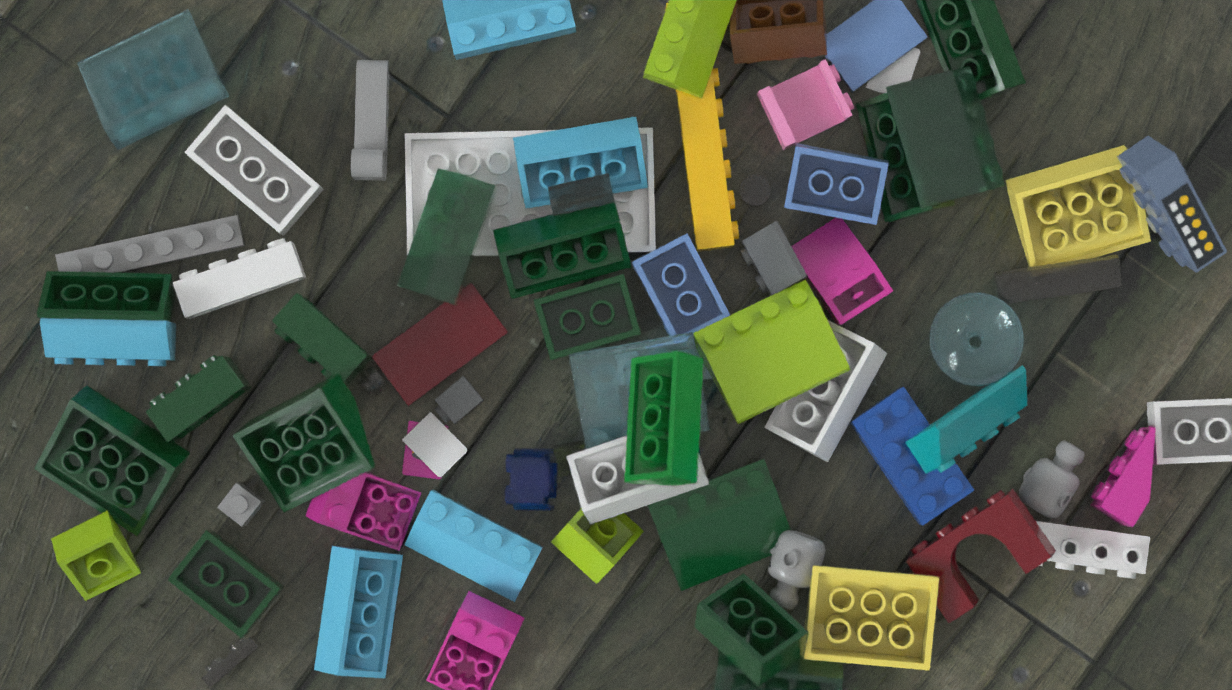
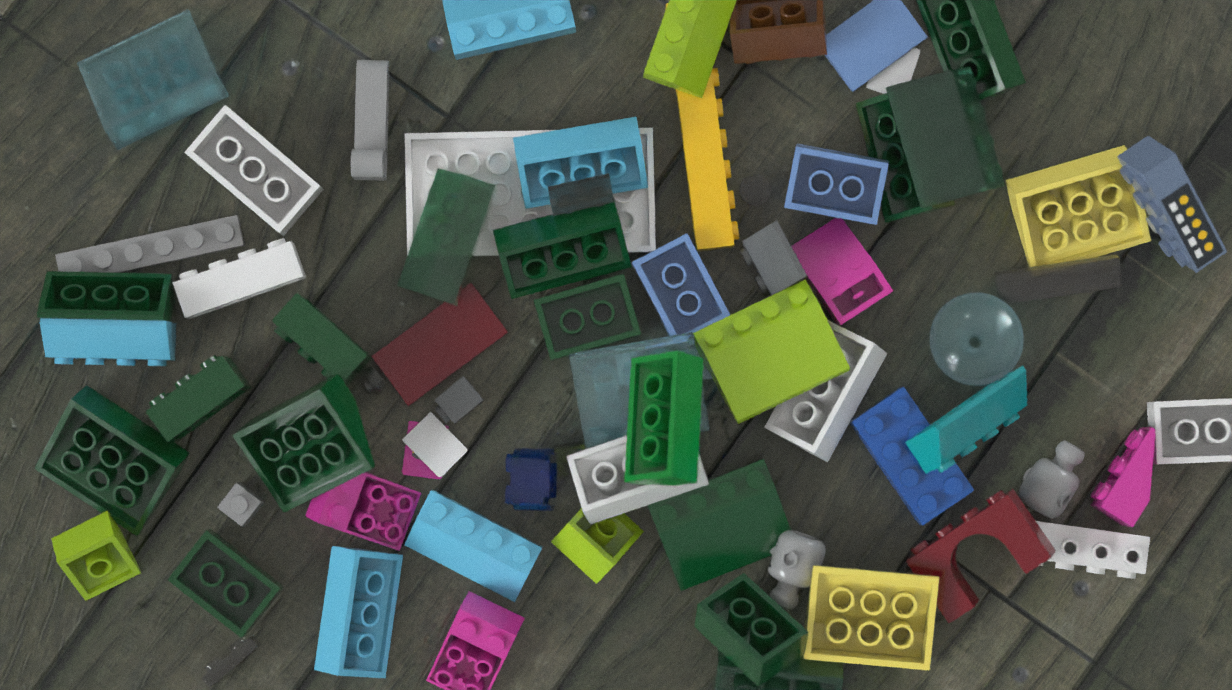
(806, 104): bright pink panel -> none

